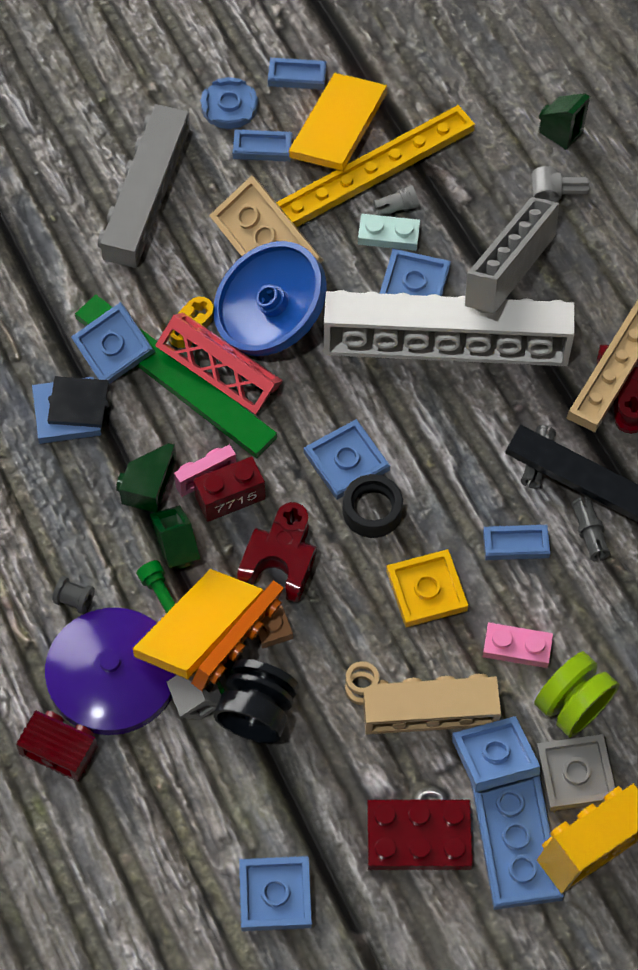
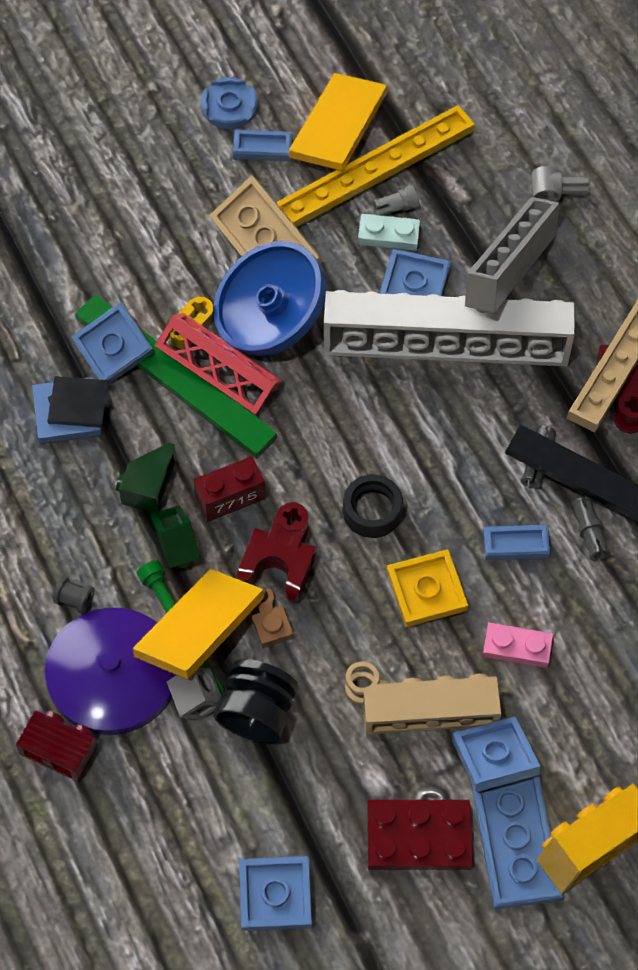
(144, 186): light grey brick -> none
(212, 461): bright pink plate -> none
(231, 645): orange plate -> none
(297, 73): medium blue tile -> none
(345, 457): medium blue tile -> none
(564, 119): dark green slope -> none
(575, 772): light grey plate -> none
(576, 694): lime wheel -> none

